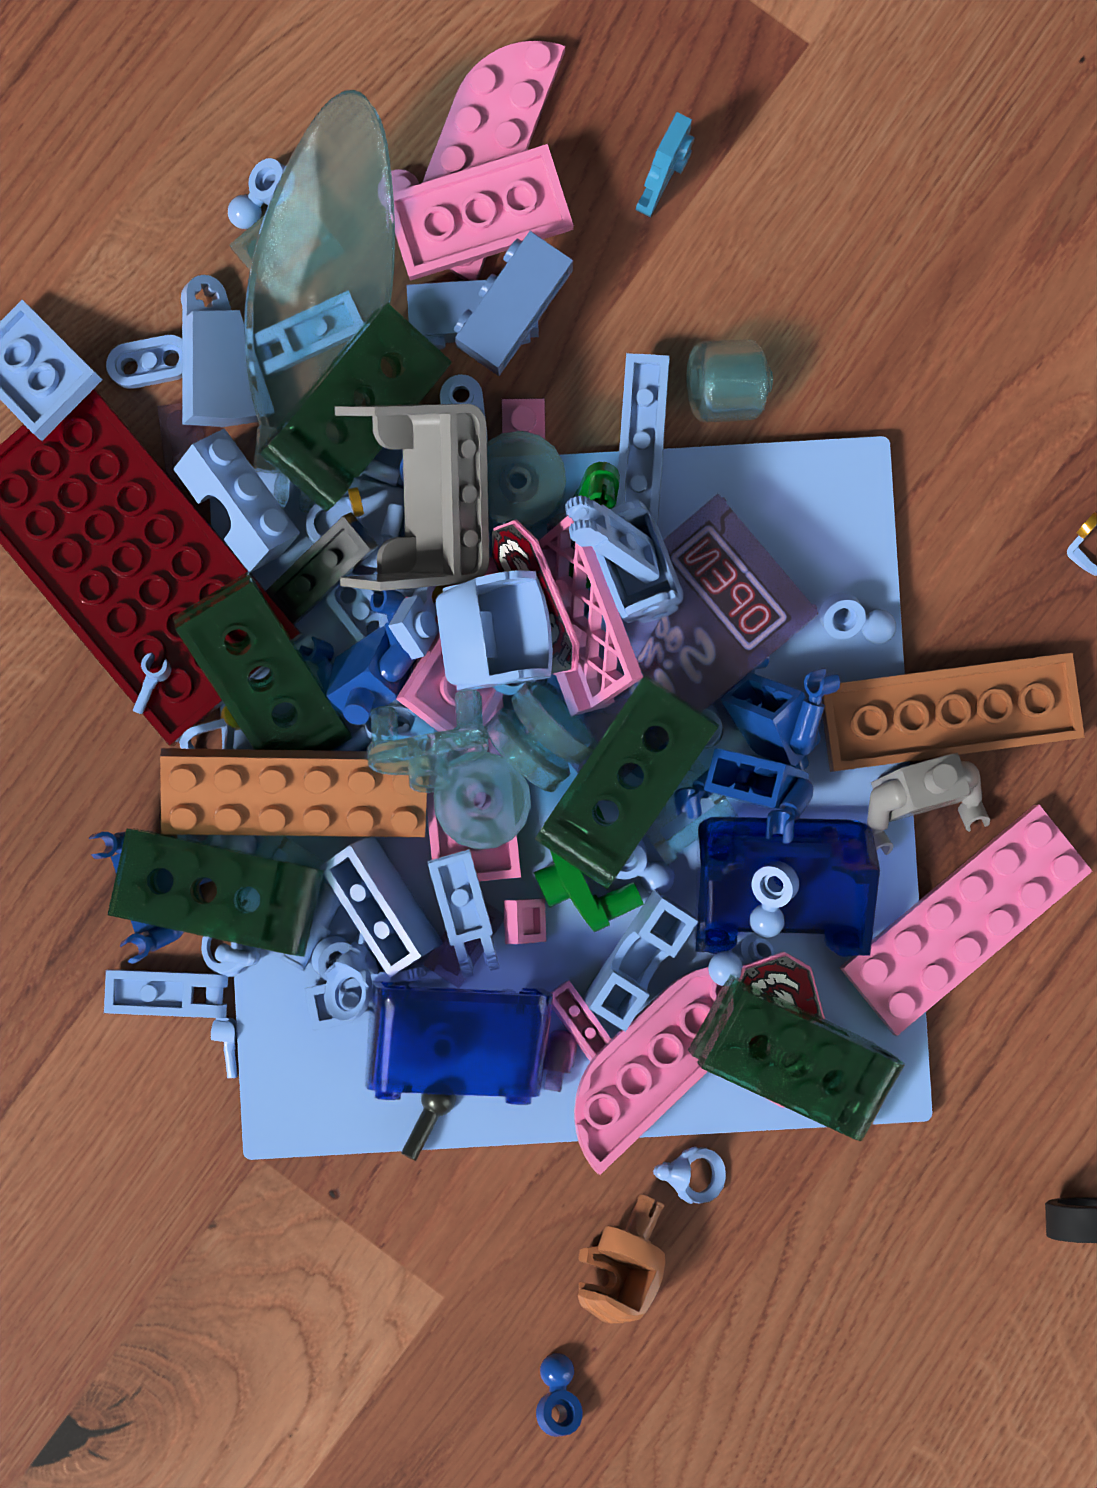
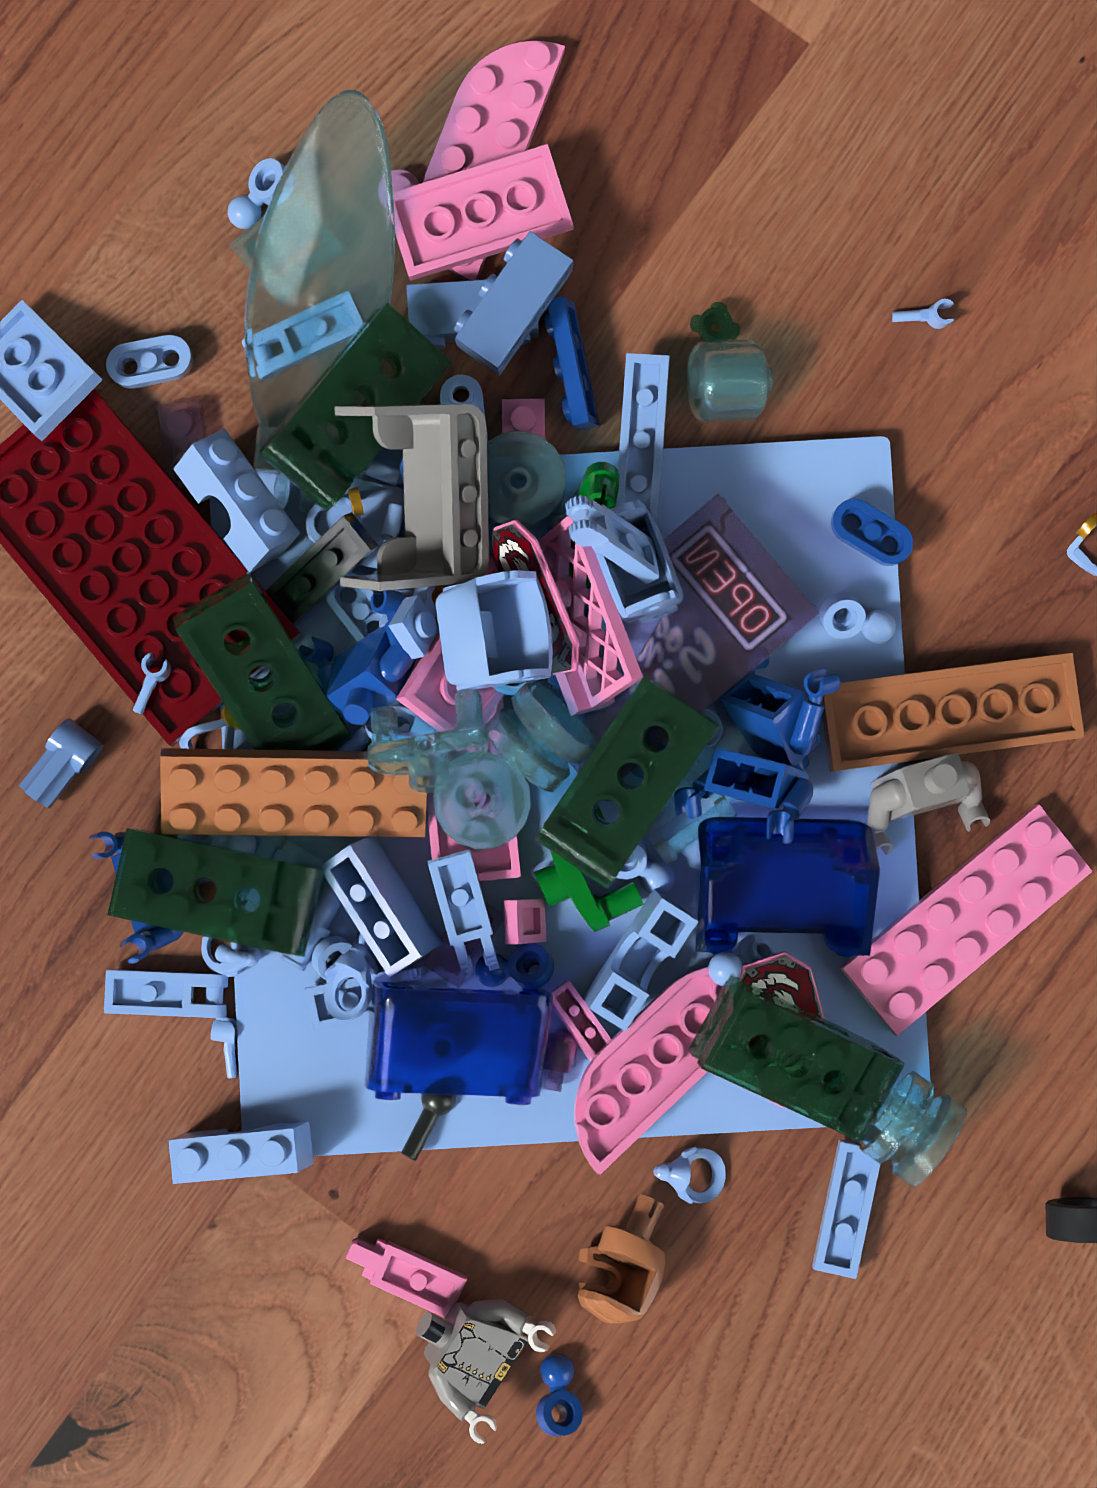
(67, 754): none -> medium blue piece
(213, 359): light blue piece -> none
(241, 1154): none -> light blue arch
(408, 1274): none -> bright pink hinge
(474, 1352): none -> light grey torso
(518, 967): none -> blue plate
(571, 364): none -> blue plate
(670, 157): dark azure wing -> none
(717, 315): none -> clear green plate
(767, 918): light blue plate -> none
(846, 1211): none -> light blue plate
(871, 531): none -> blue plate
(914, 1129): none -> clear light blue wheel
(922, 315): none -> light blue hand

